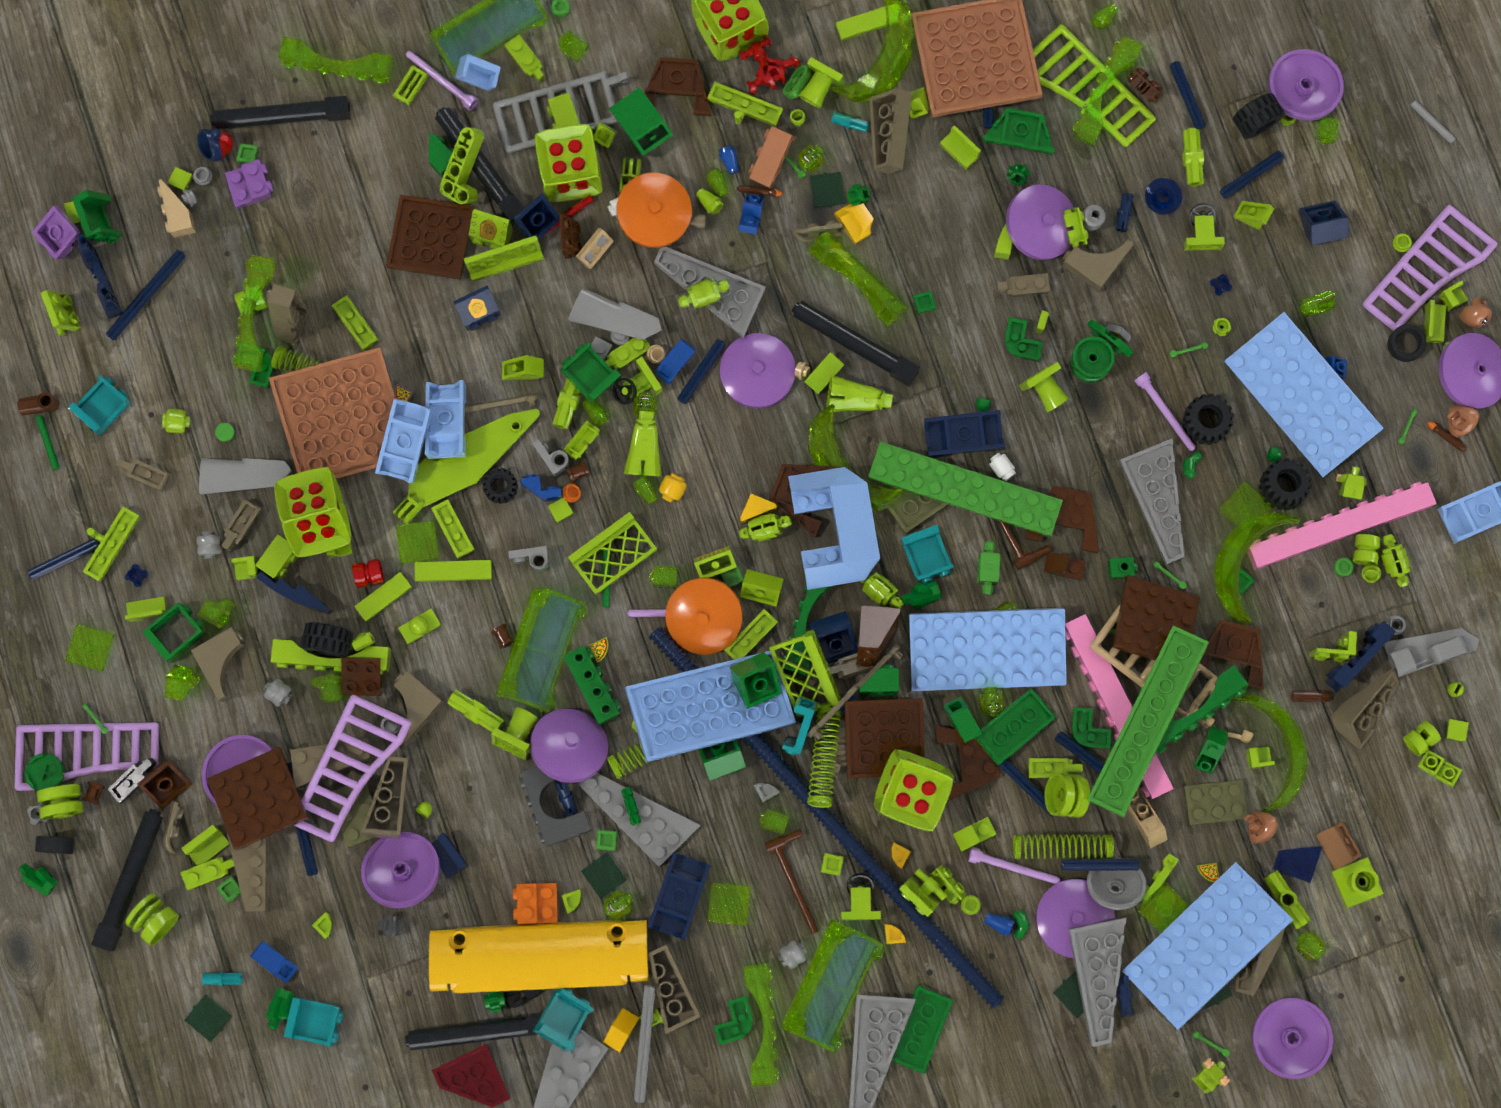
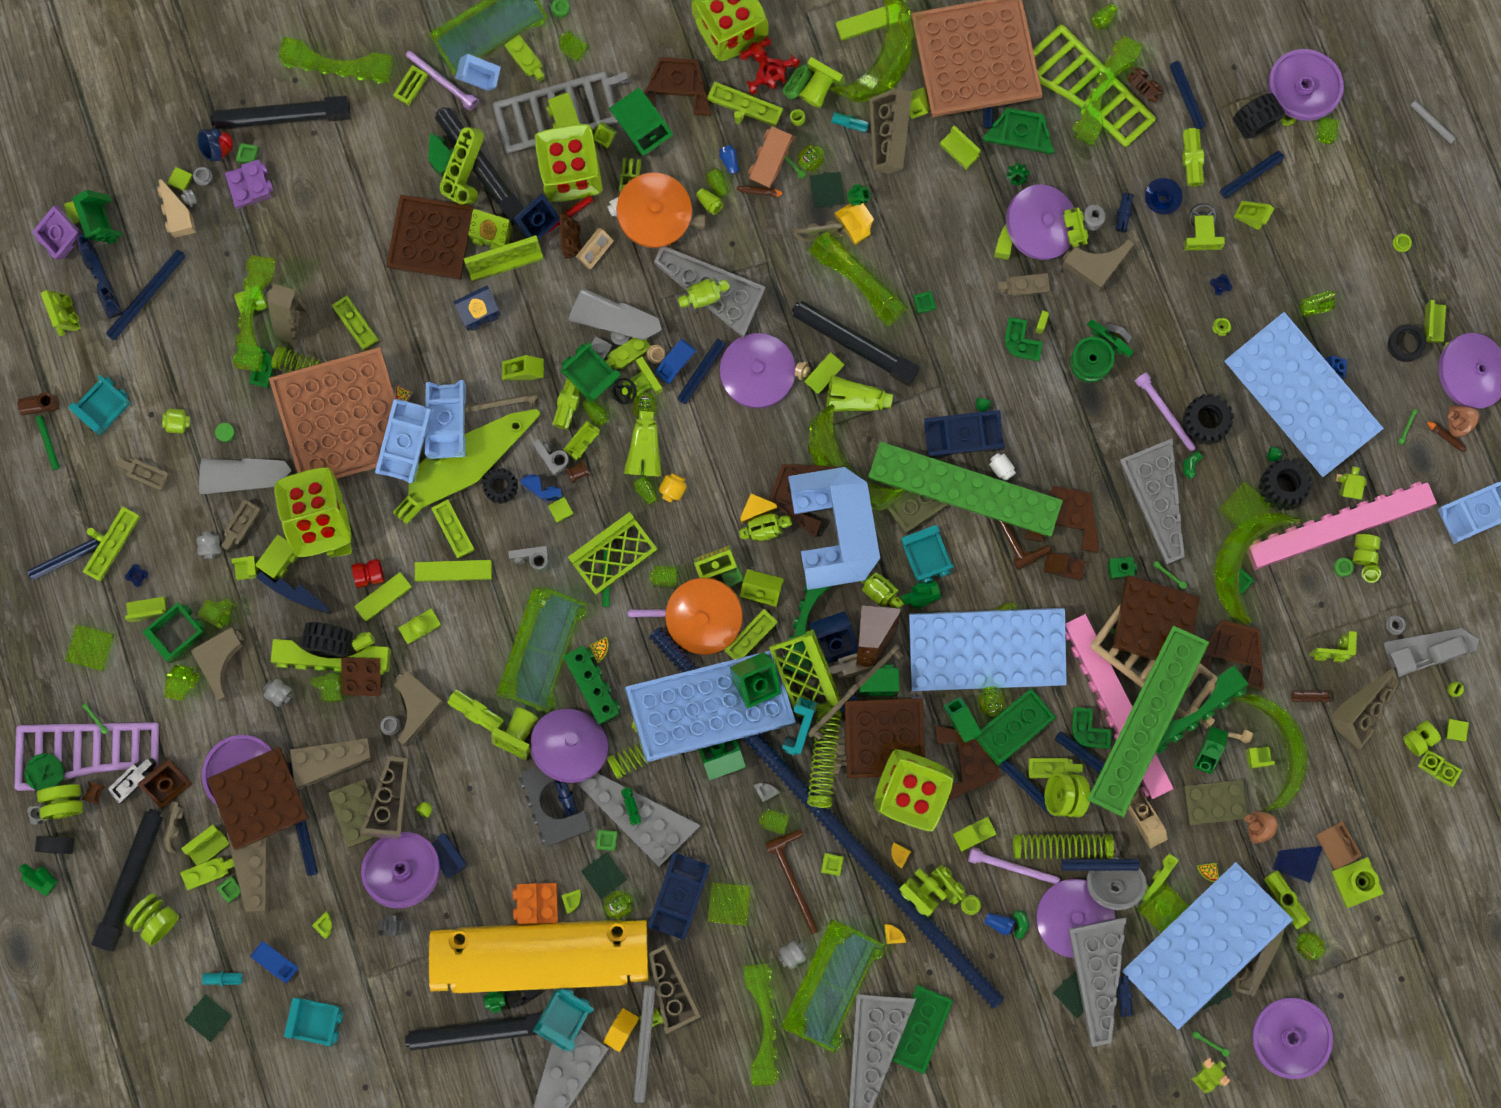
(279, 1007): green rock -> none
(369, 770): lavender bar -> none
(417, 542): clear neon green plate -> none
(473, 1077): dark red plate -> none
(502, 636): reddish brown bush -> none
(571, 493): orange plate -> none
(741, 1022): green plate -> none
(751, 213): blue slope -> none
(860, 900): lime piece -> none
(988, 568): bright green piece -> none
(1046, 387): lime plant -> none
(1173, 354): bright green hinge -> none
(1324, 222): dark blue slope -> none
(1375, 638): dark blue piece -> none
(1389, 561): lime piece -> none
(1446, 277): lavender bar -> none
(1453, 296): lime panel -> none
(1476, 315): nougat piece -> none

